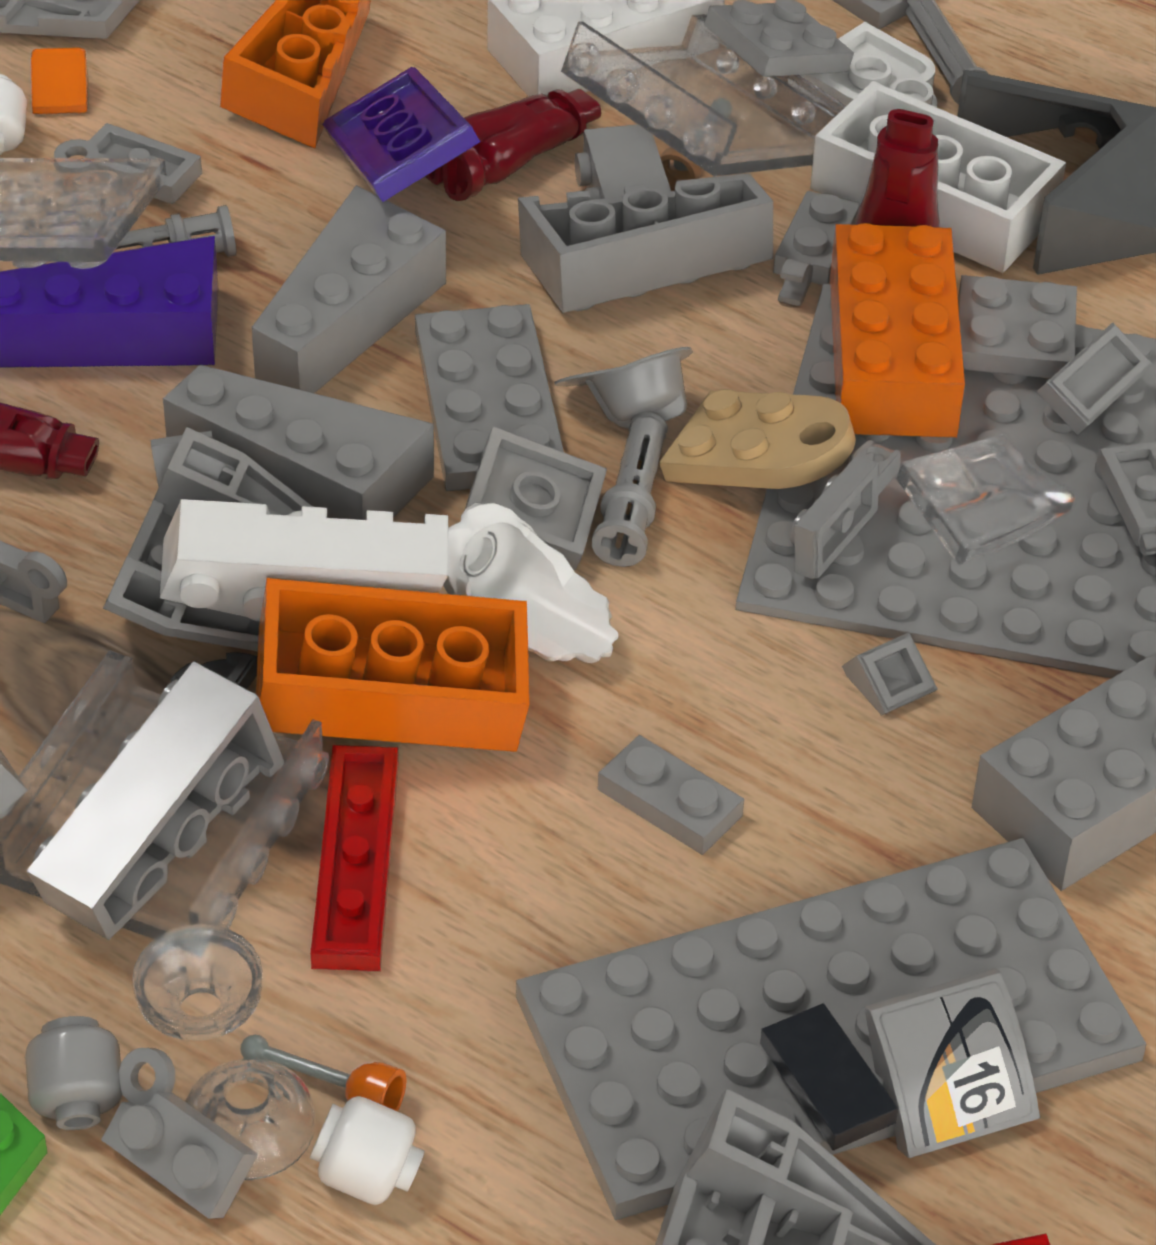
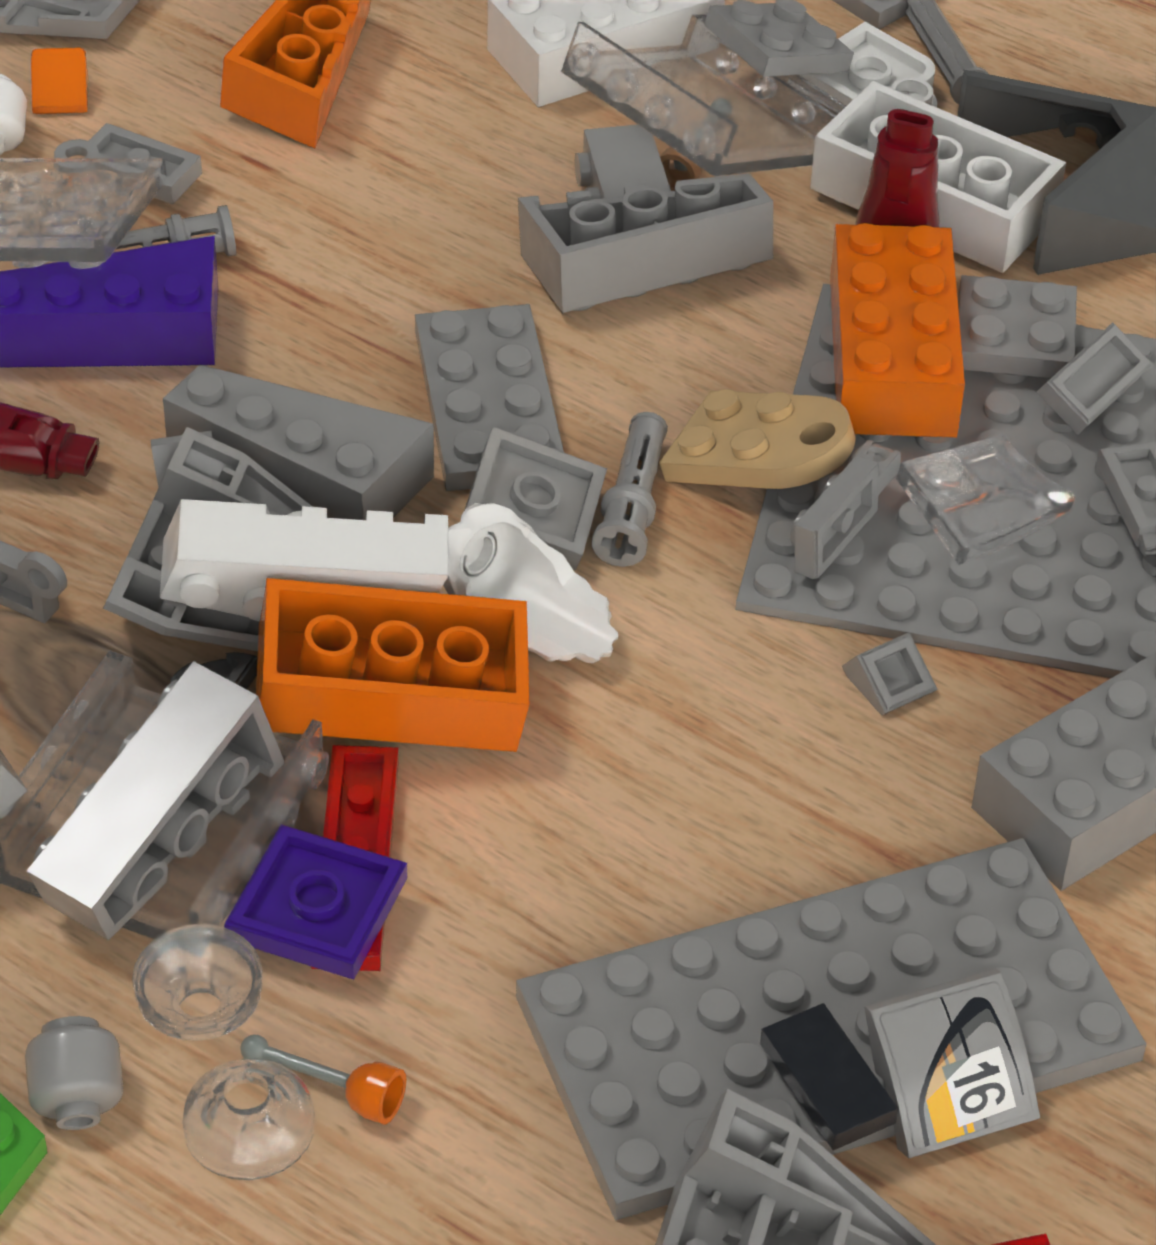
(176, 1140): light grey hinge -> none
(317, 901): none -> dark purple tile
(348, 291): light grey wedge -> none
(367, 1150): white head -> none
(400, 133): dark purple tile -> none
(513, 137): dark red piece -> none
(641, 386): light grey piece -> none
(670, 794): light grey plate -> none
(808, 244): light grey plate -> none

